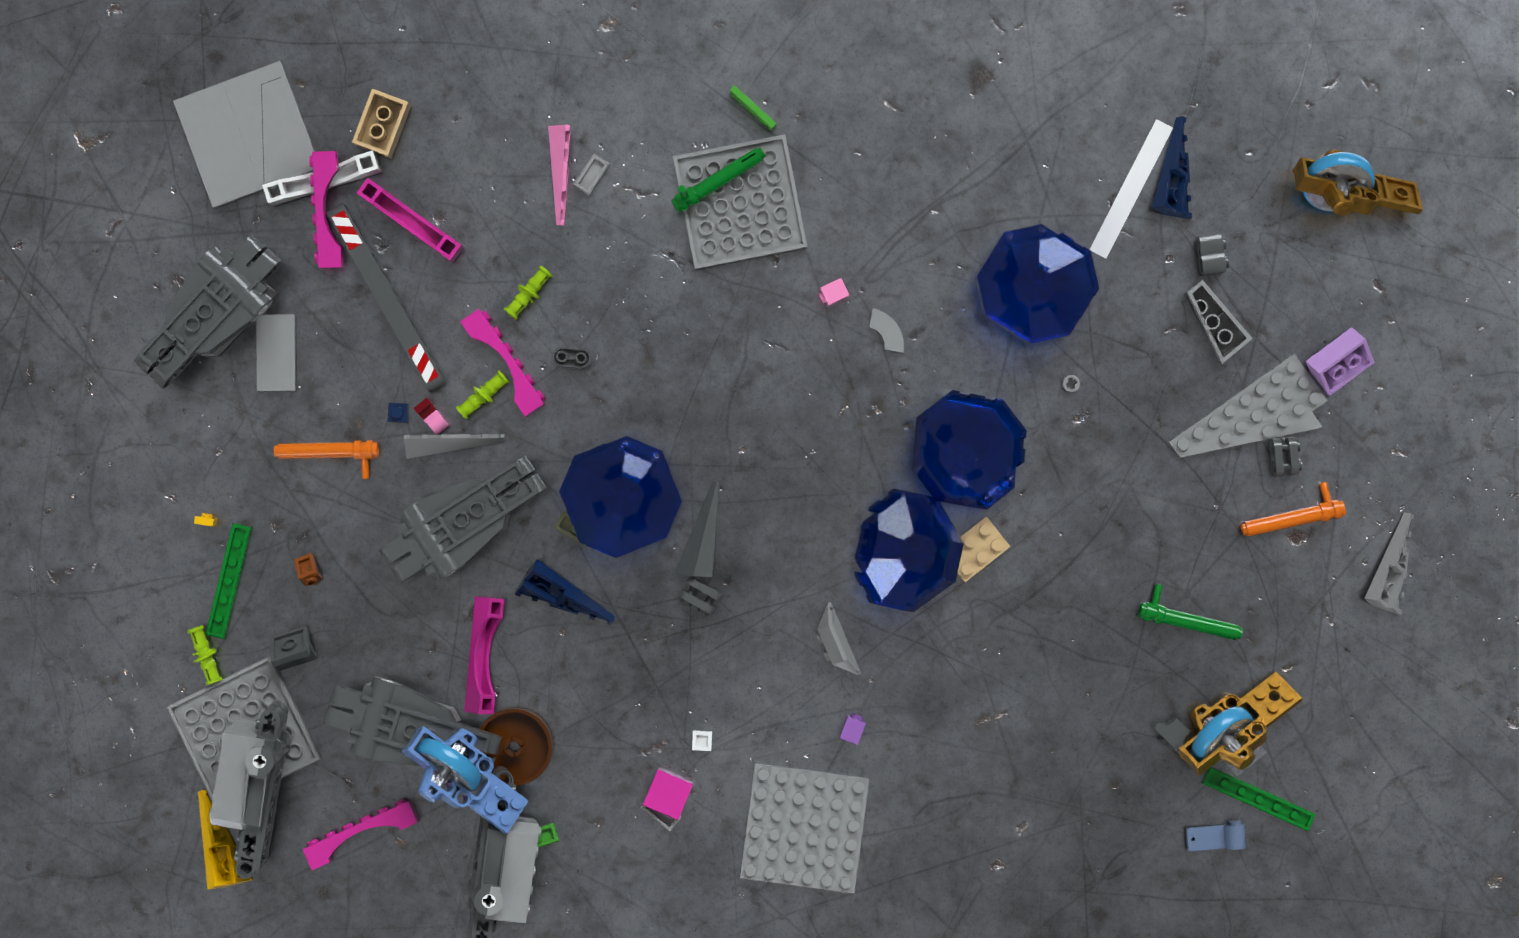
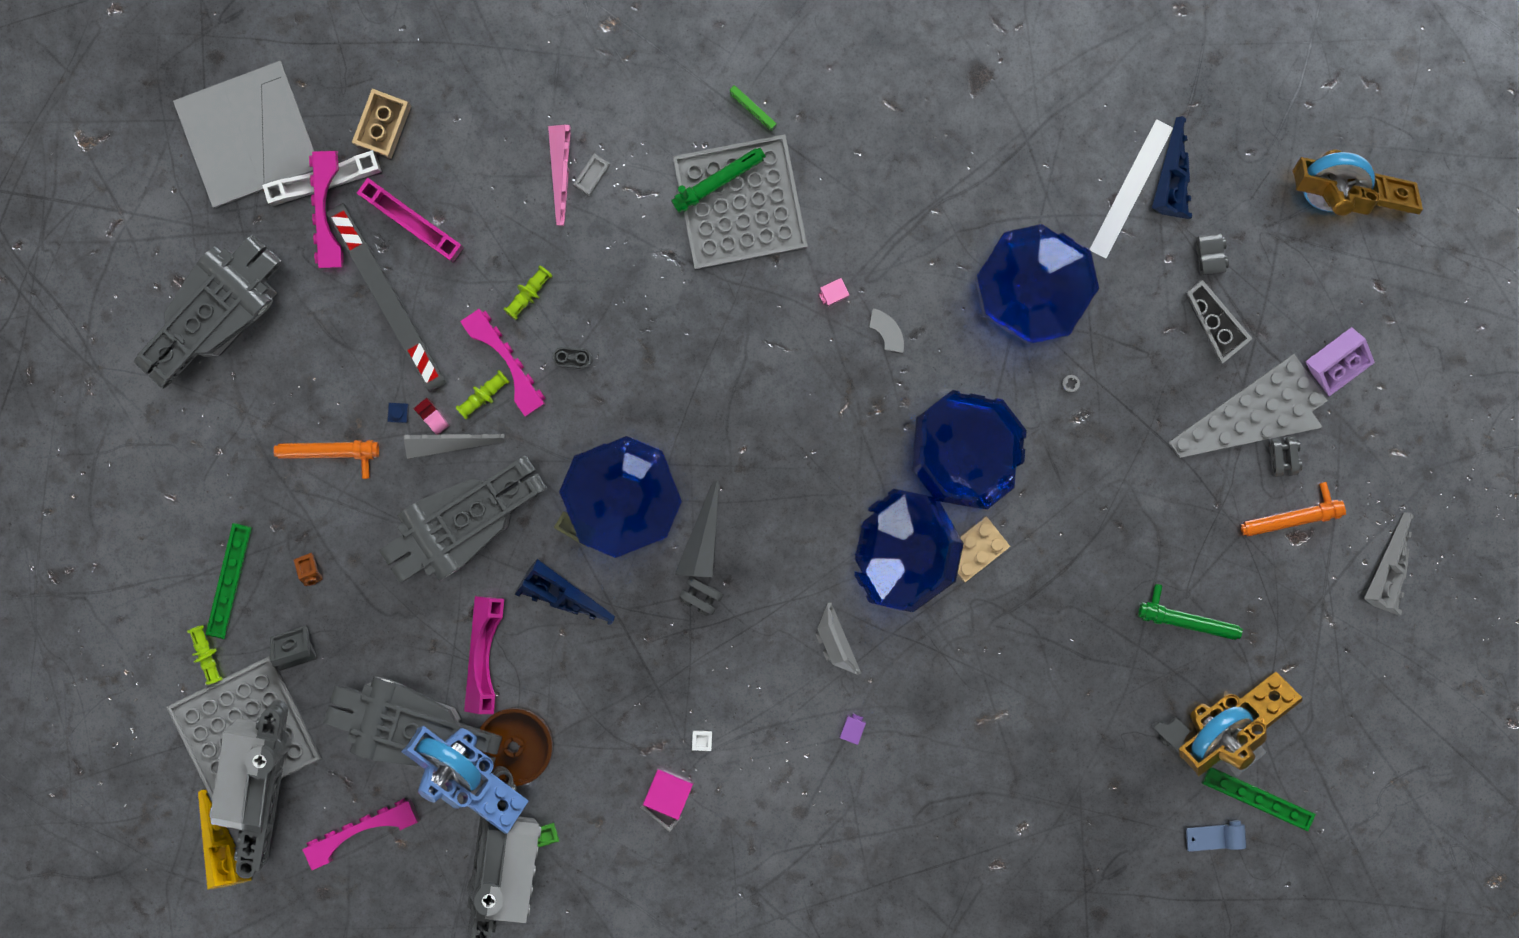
(206, 519): yellow plate -> none
(276, 352): light grey tile -> none
(804, 828): light grey plate -> none

